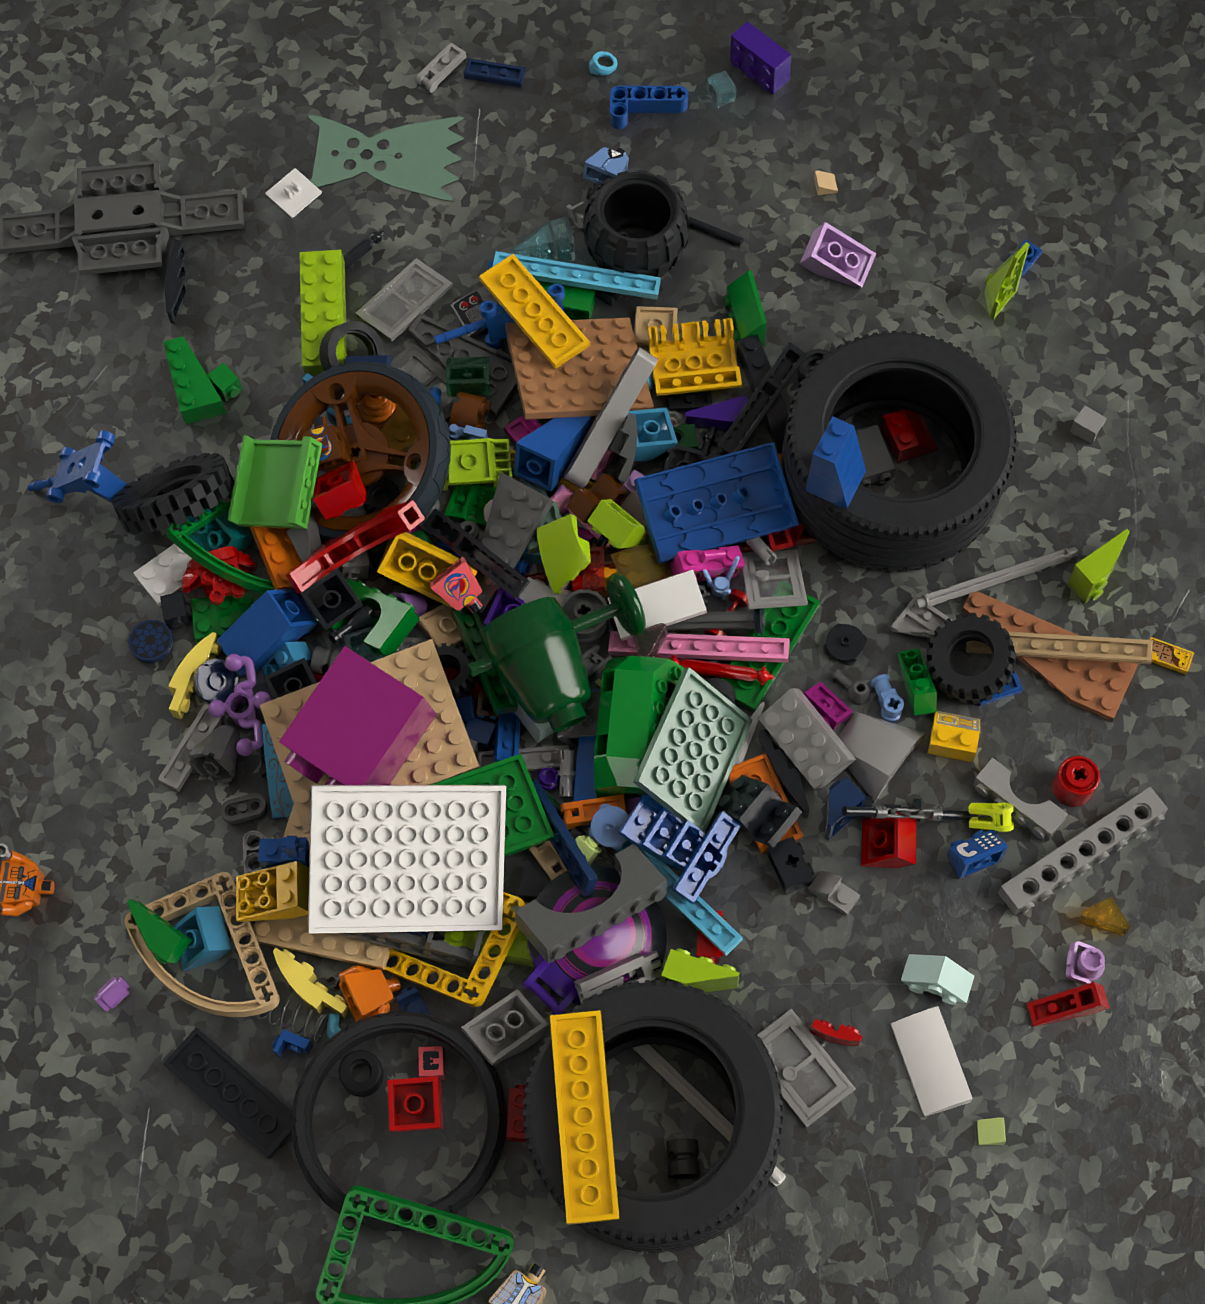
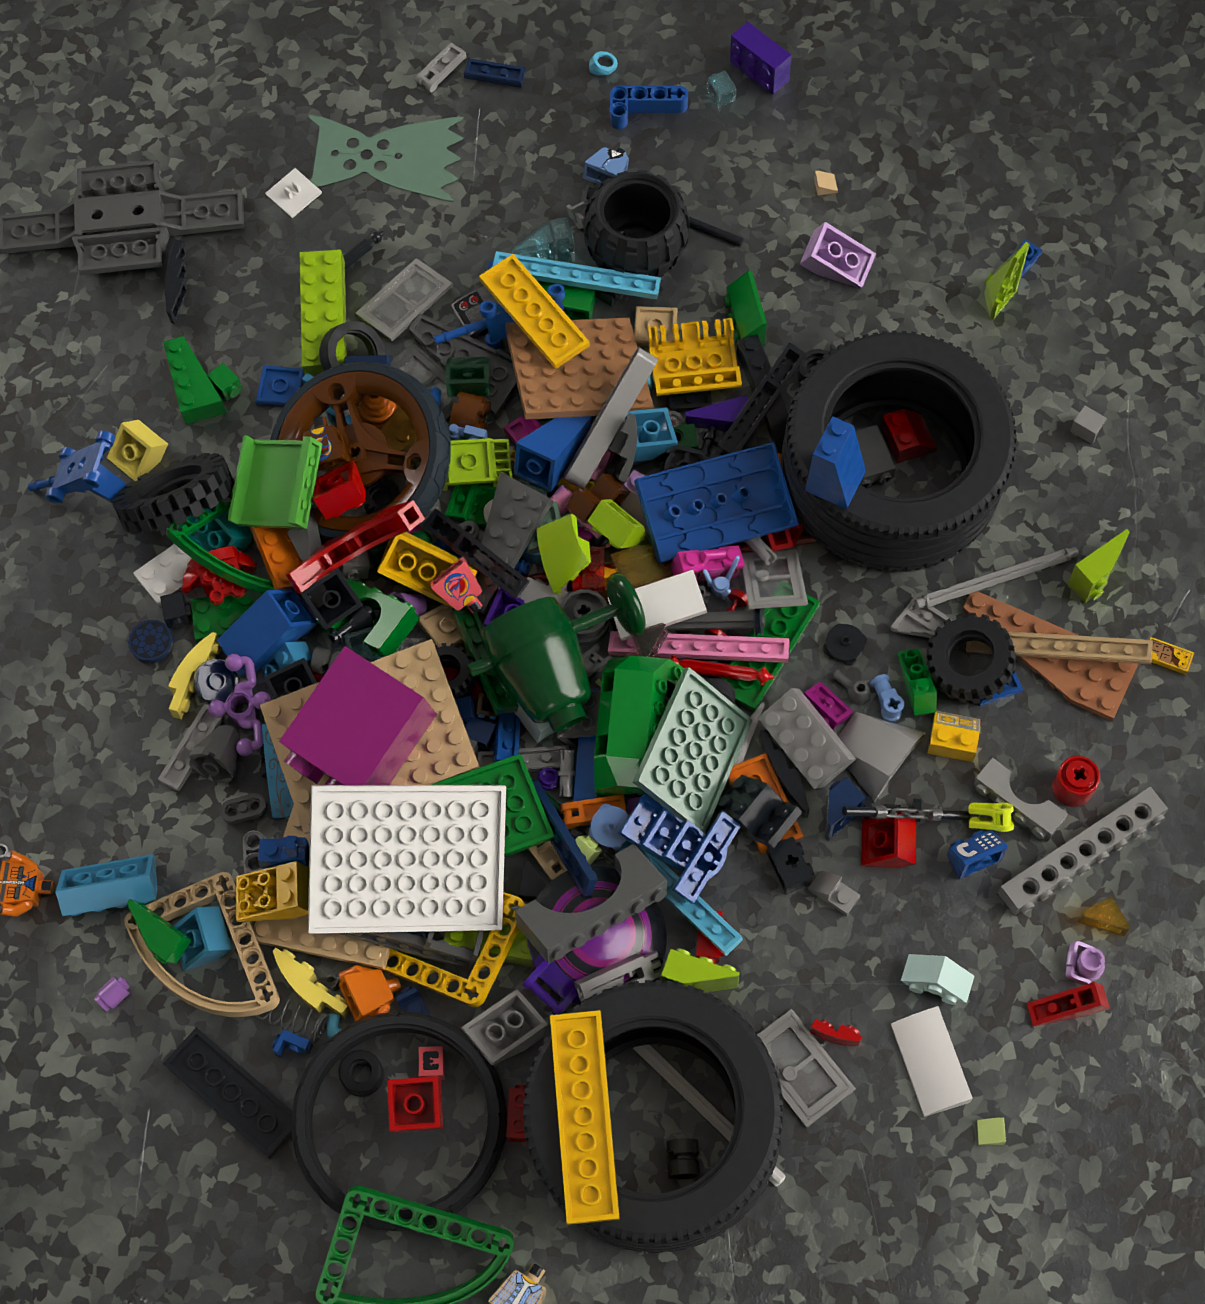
(107, 885): none -> dark azure slope
(136, 449): none -> light yellow slope
(278, 385): none -> blue tile

